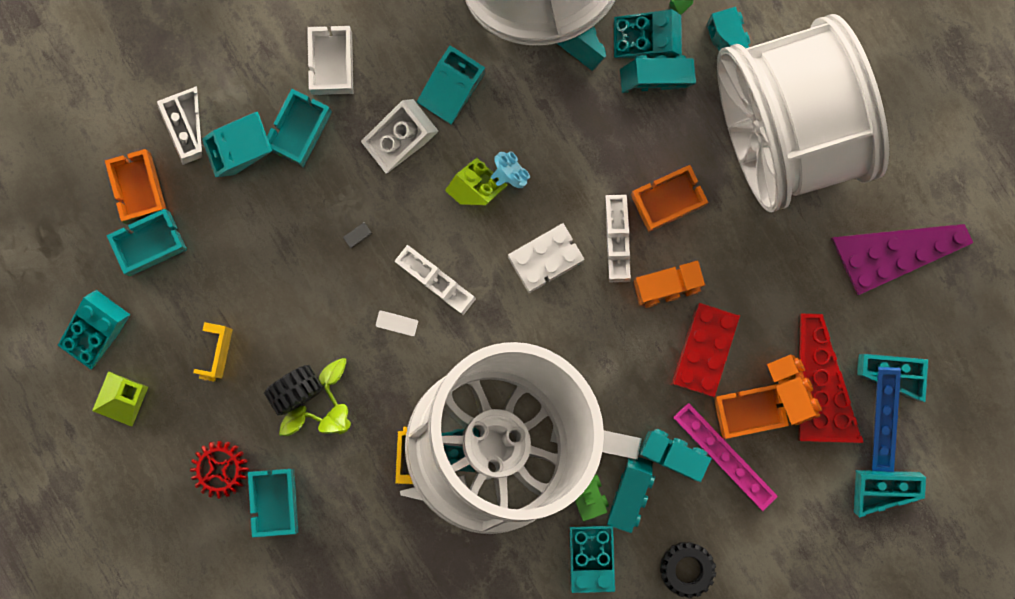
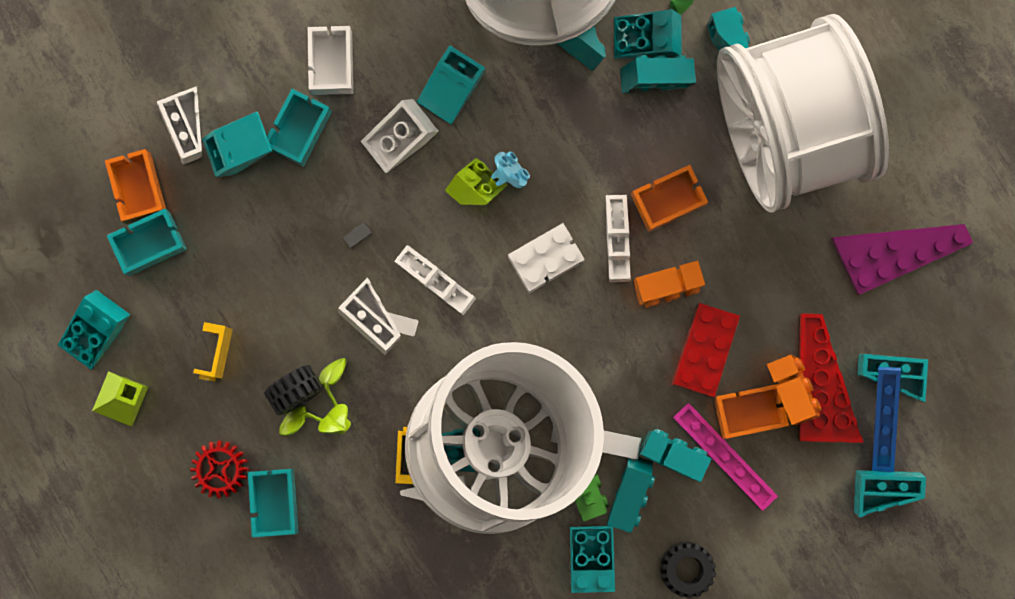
(369, 317): none -> white wedge

